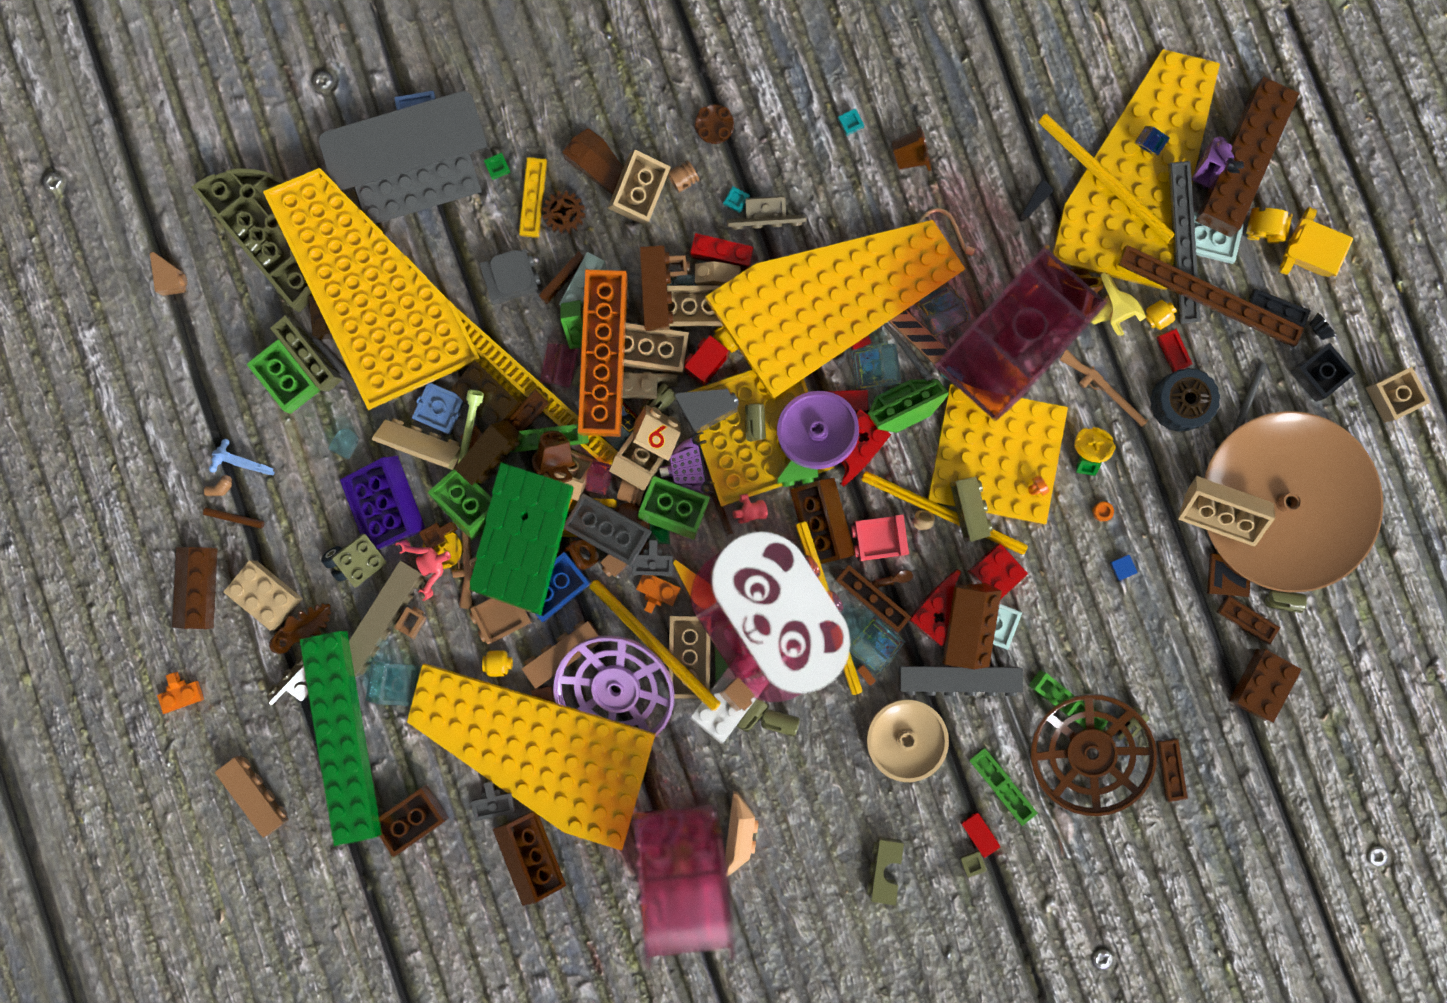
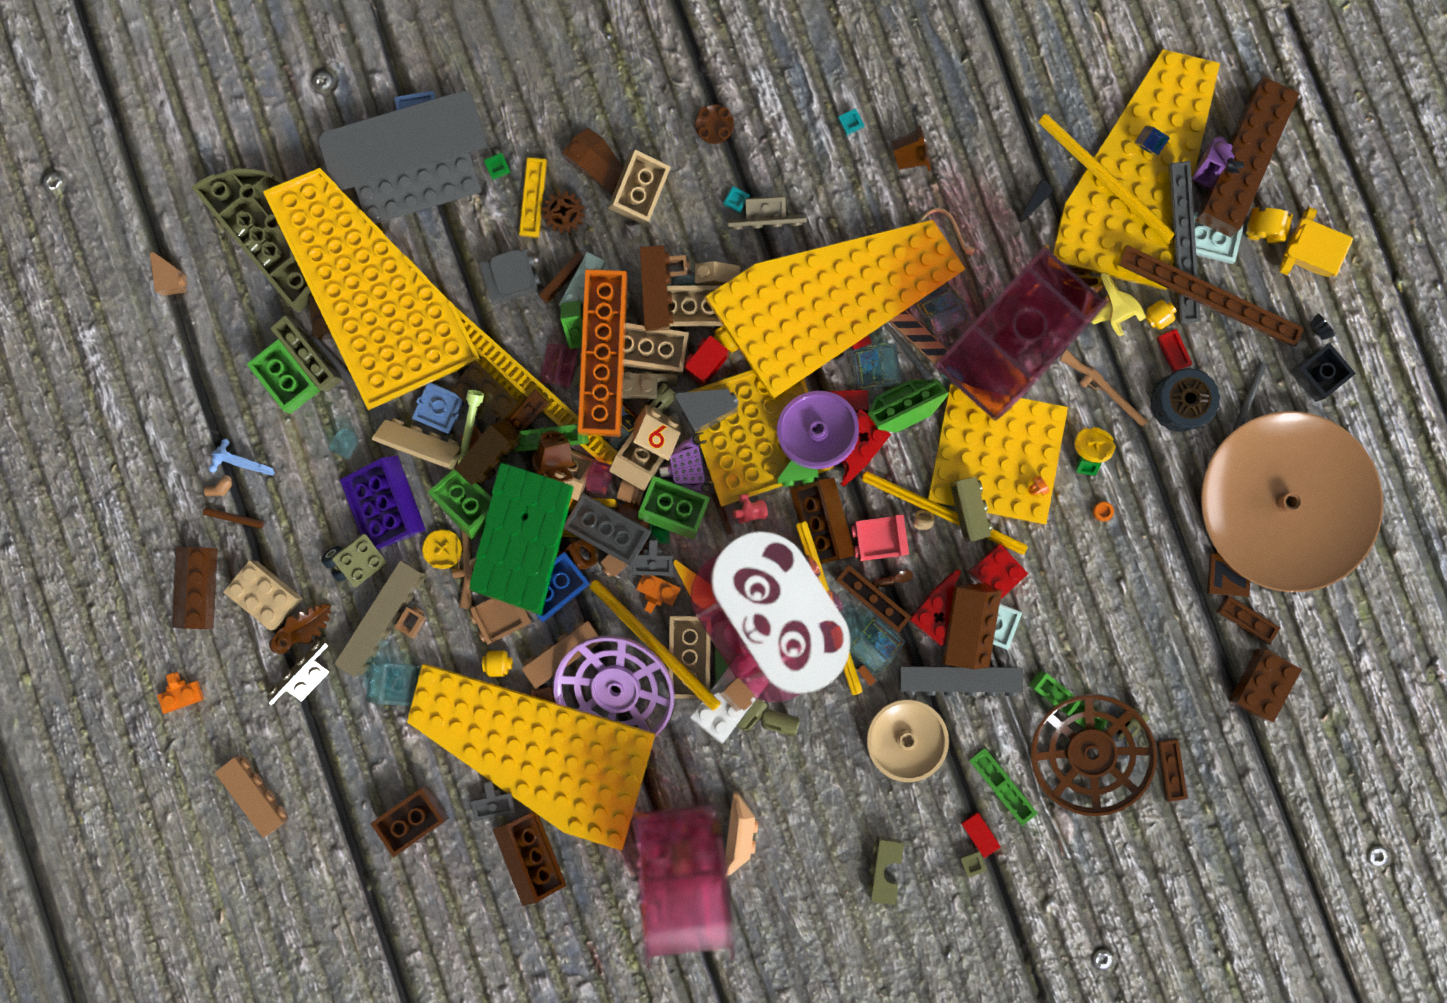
(340, 738): green brick -> none
(427, 564): coral piece -> none
(435, 535): reddish brown plate -> none
(683, 176): medium nougat piece -> none
(720, 250): red brick -> none
(755, 422): olive arm -> none
(1123, 567): blue tile -> none
(1226, 511): tan slope -> none
(1280, 307): black tile -> none
(1286, 601): olive arm -> none
(1398, 395): tan brick -> none

